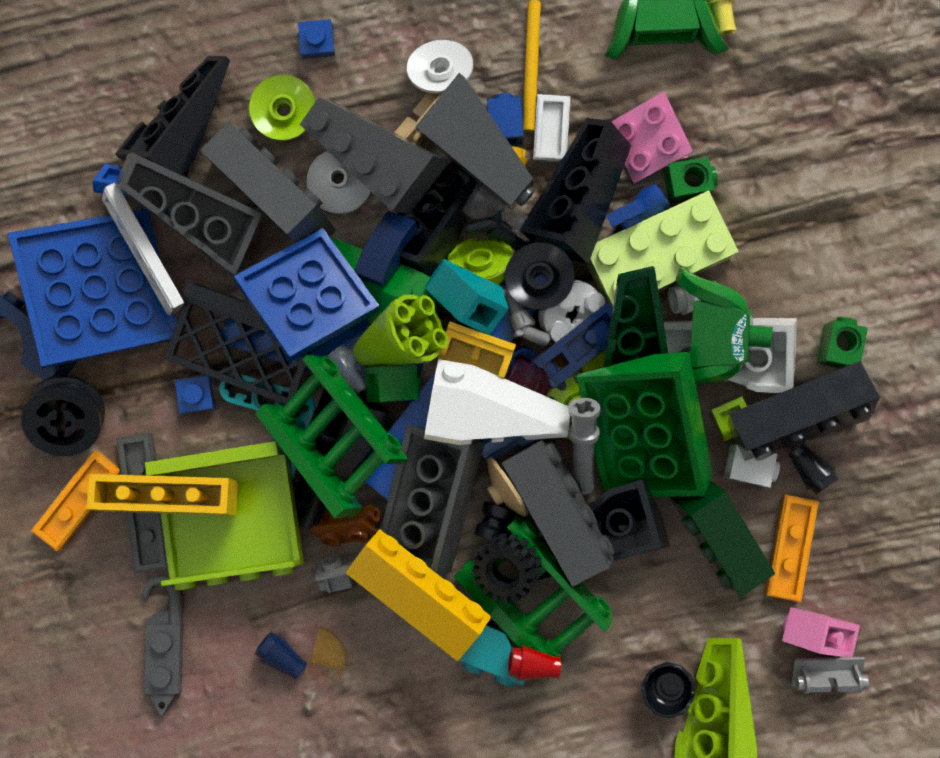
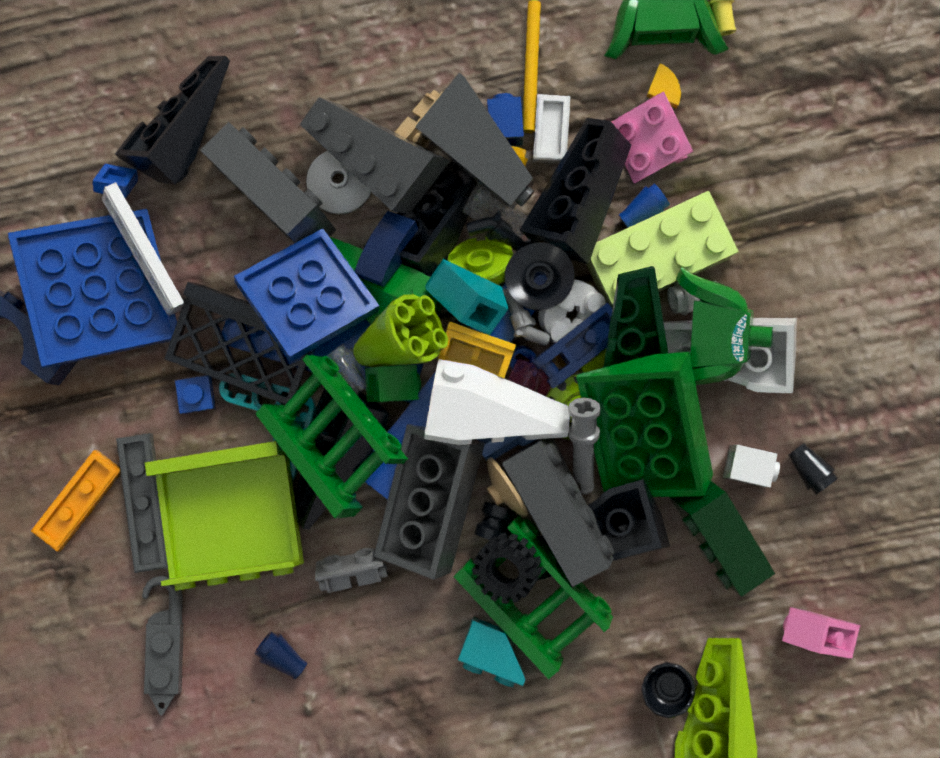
(43, 421): black wheel -> none
(162, 494): yellow brick -> none
(196, 213): dark grey wedge -> none
(270, 97): lime dish -> none
(316, 39): blue plate -> none
(329, 650): clear yellow tile -> none
(341, 530): dark orange hinge -> none
(418, 594): yellow brick -> none
(437, 64): white dish -> none
(532, 664): red cone -> none
(627, 215): blue plate -> none
(665, 81): none -> yellow tile
(675, 183): green brick -> none
(721, 413): lime plate -> none
(792, 547): light orange tile -> none
(804, 412): black wedge -> none
(822, 673): light grey hinge -> none
(831, 354): green brick -> none

